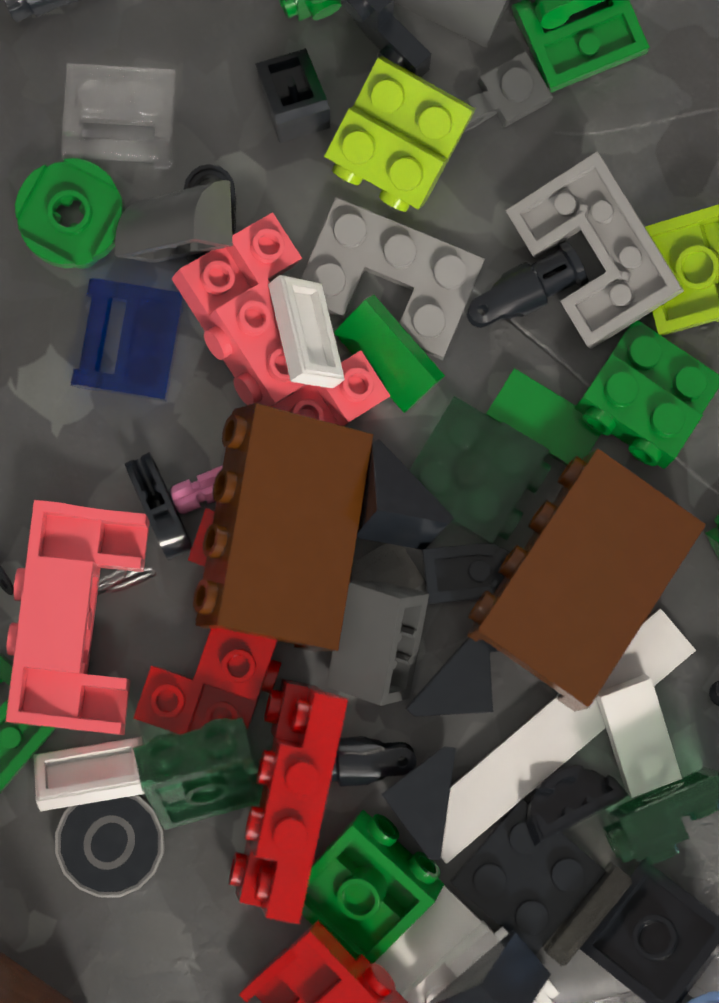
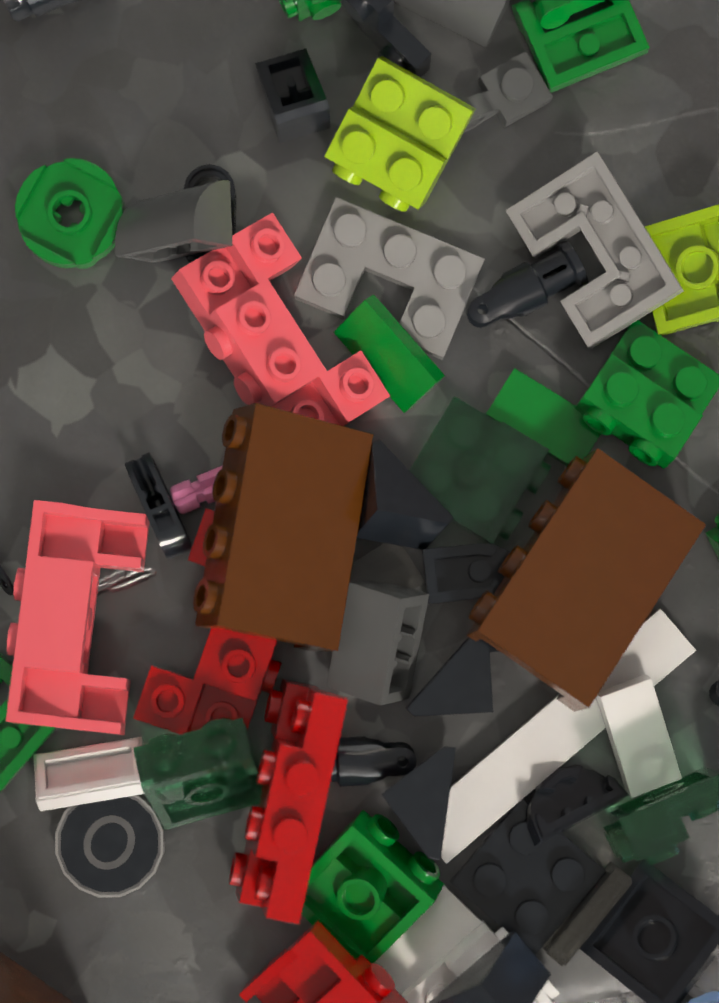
(120, 98): clear plate -> none
(145, 343): clear blue plate -> none
(306, 332): white tile -> none

